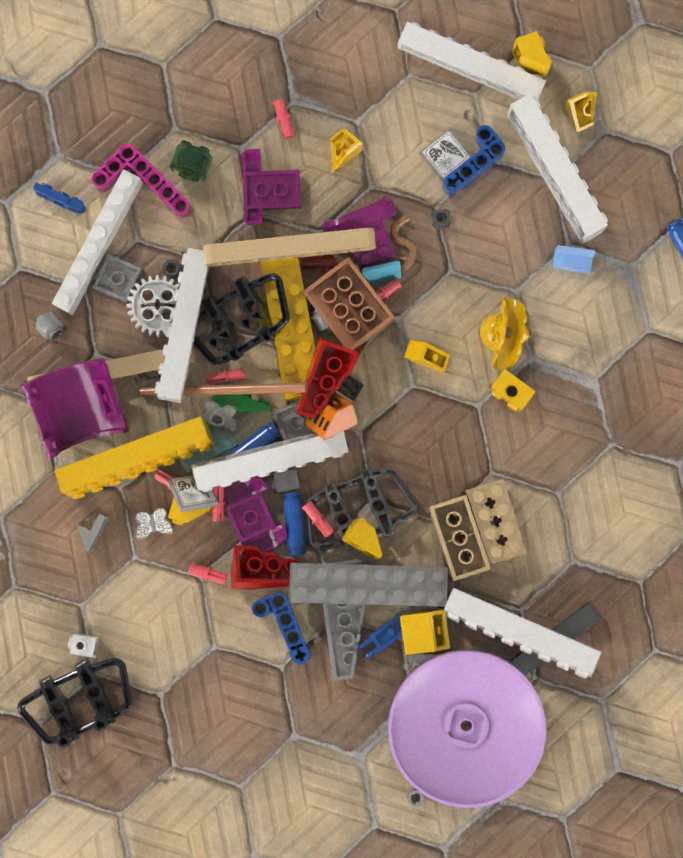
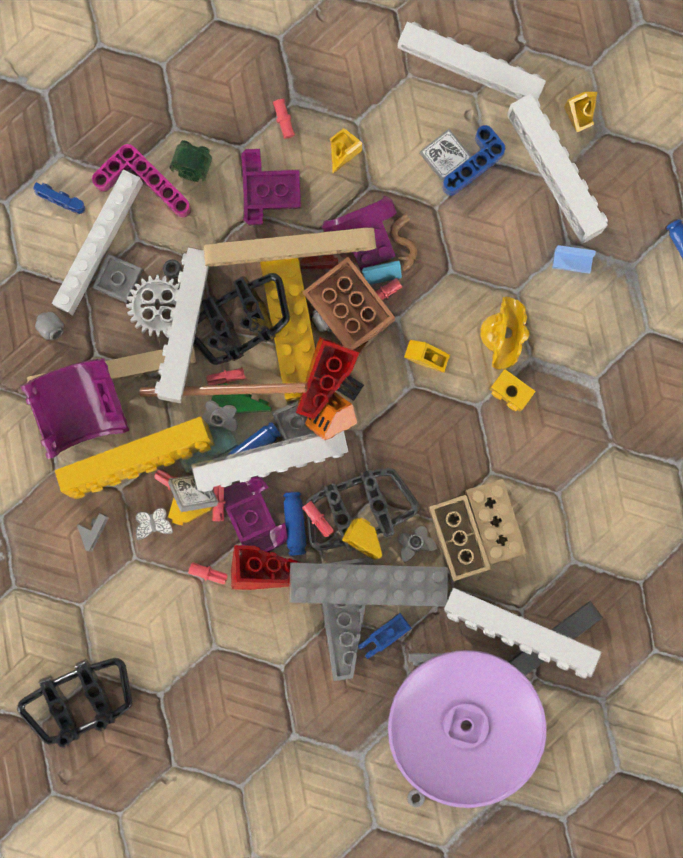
(83, 645): white brick -> none
(285, 481): flat silver brick -> none
(285, 628): blue beam -> none
(415, 542): none -> light grey animal
(425, 632): yellow slope -> none
(438, 223): dark grey plate -> none
(530, 54): yellow slope -> none

